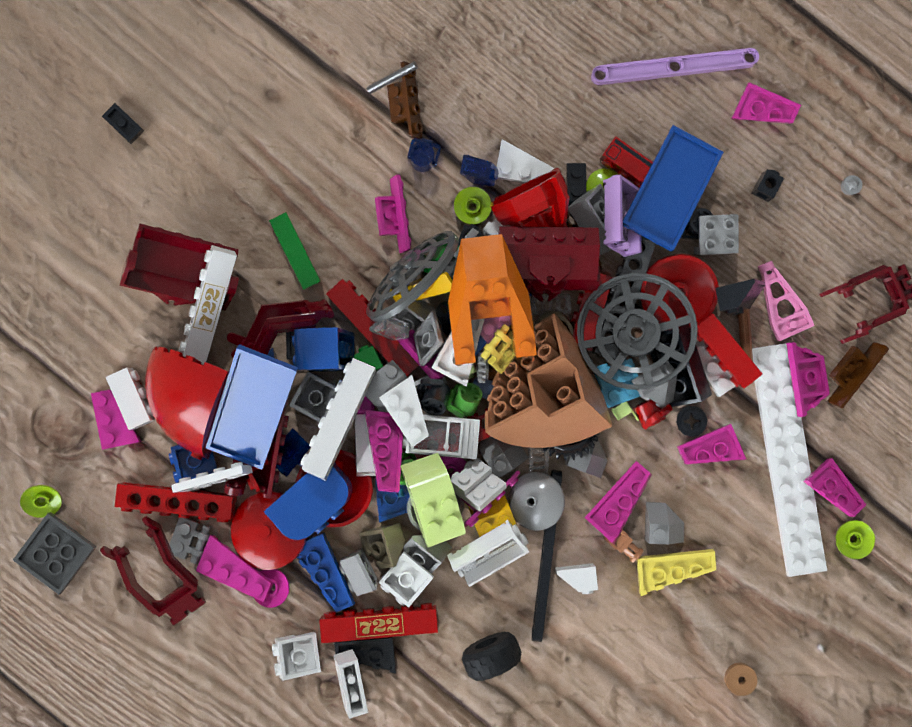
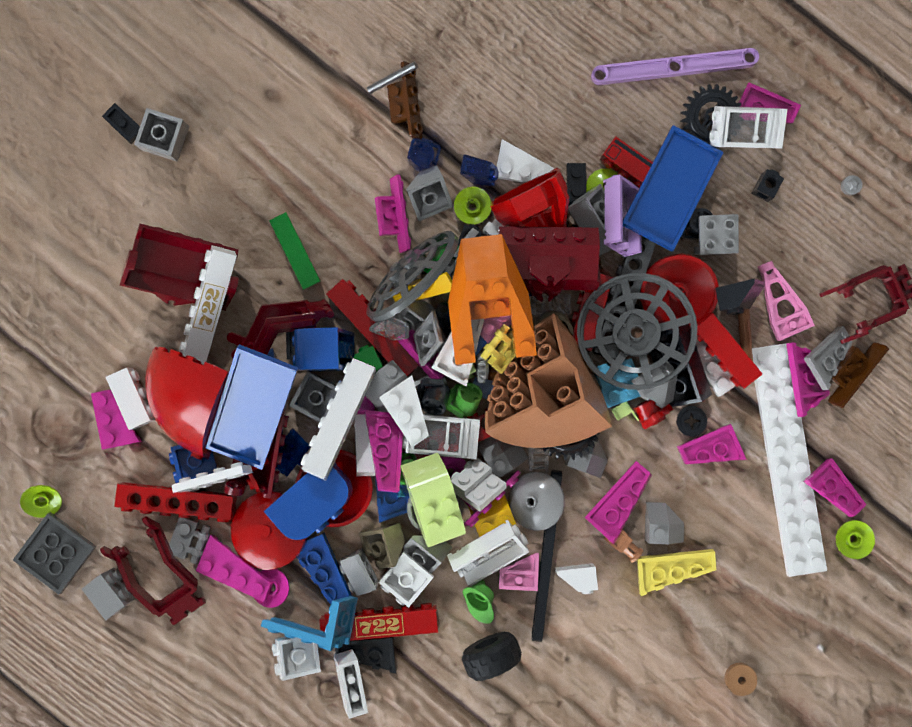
(108, 593): none -> light grey brick
(161, 134): none -> light grey brick
(337, 630): none -> dark azure bracket
(429, 193): none -> light grey slope
(479, 601): none -> bright green piece
(521, 574): none -> bright pink wing
(695, 105): none -> black gear
(748, 127): none -> white door
(827, 356): none -> light grey wing

